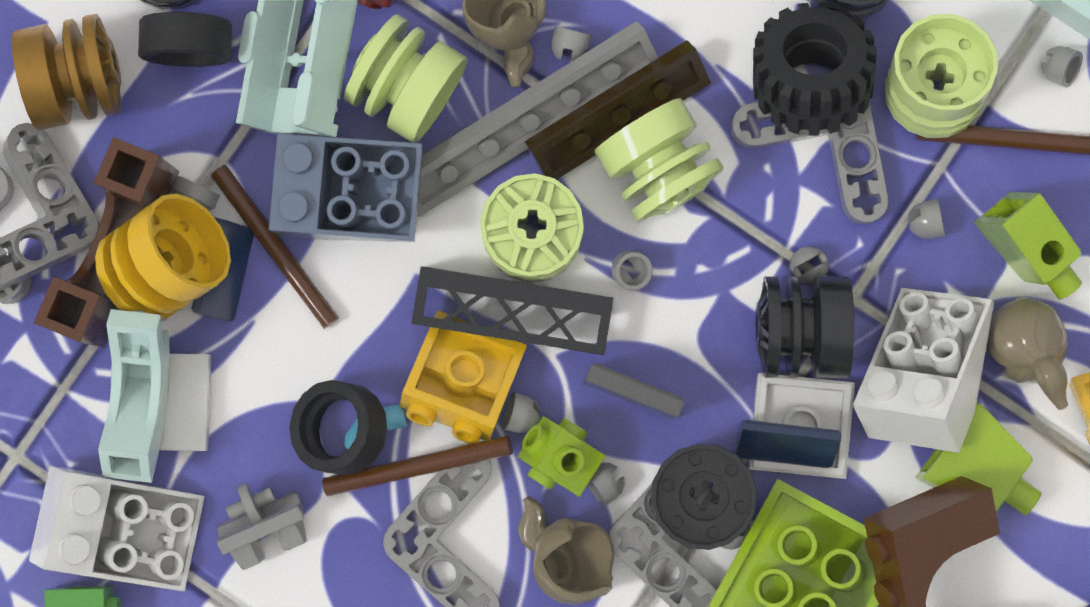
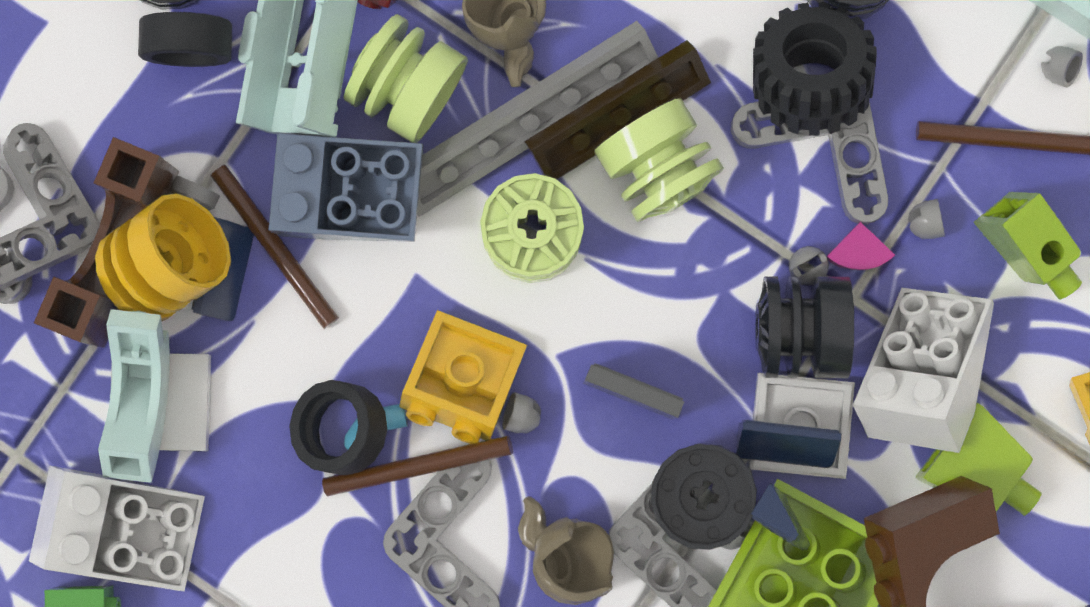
(57, 74): pearl gold wheel -> none
(257, 517): light grey hips -> none
(512, 291): black fence -> none
(560, 455): lime brick -> none
(571, 40): light grey hinge -> none
(604, 485): light grey hinge -> none
(641, 265): light grey hinge -> none
(778, 517): none -> dark blue slope
(860, 250): none -> dark pink tile
(944, 51): yellowish green wheel -> none
(1031, 345): dark tan hair -> none

